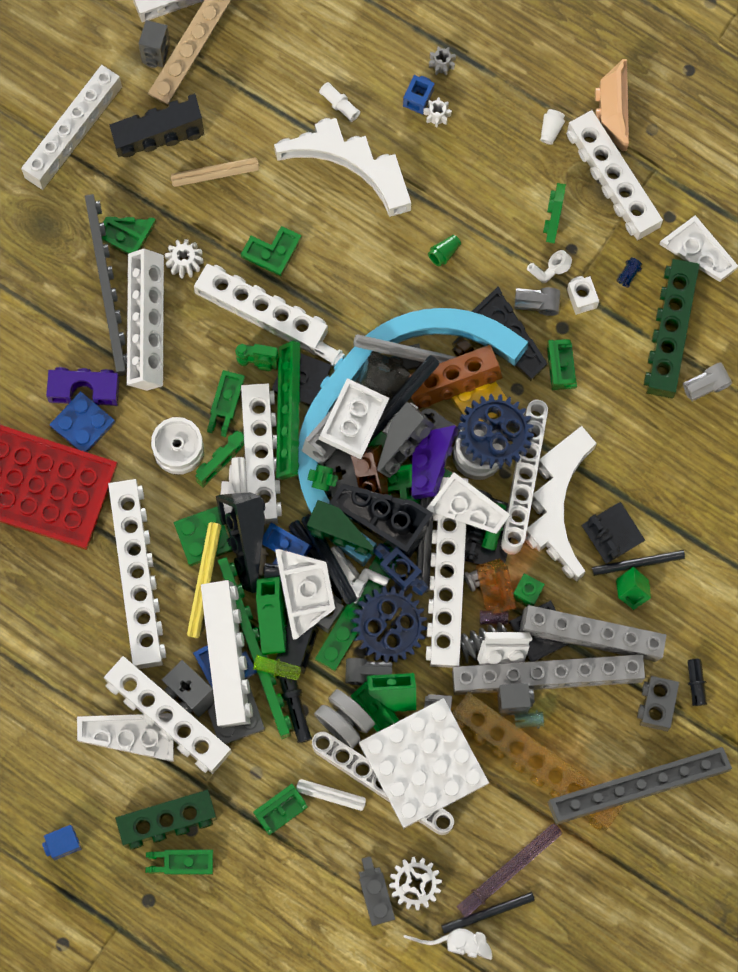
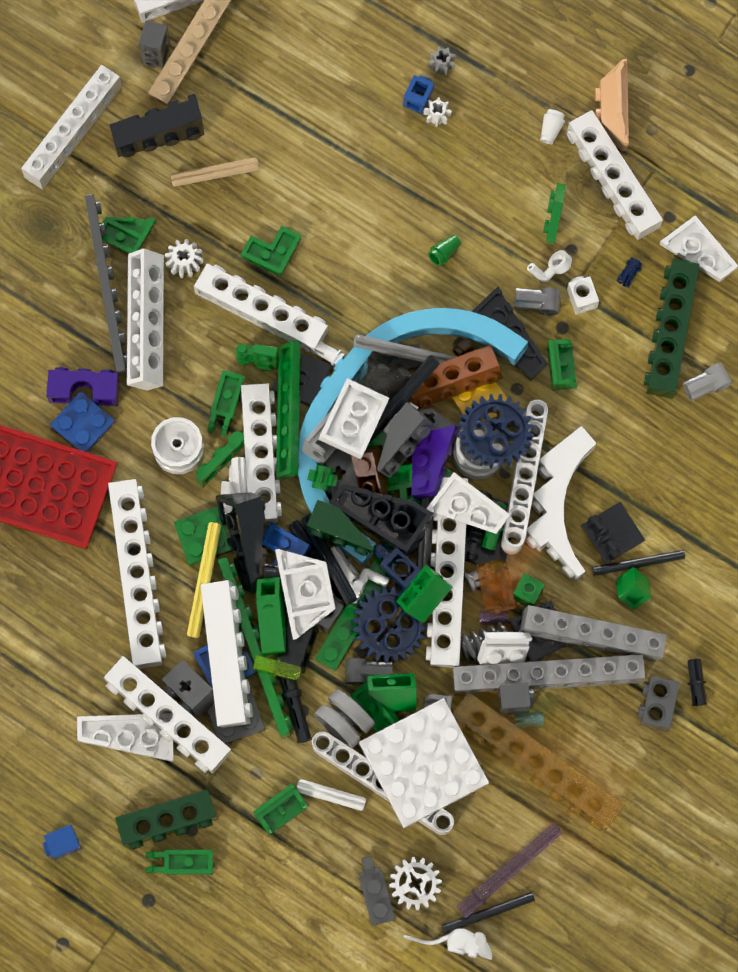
(328, 144): white arch -> none
(339, 102): white pin -> none
(424, 594): none -> green hinge
(639, 785): dark grey plate -> none

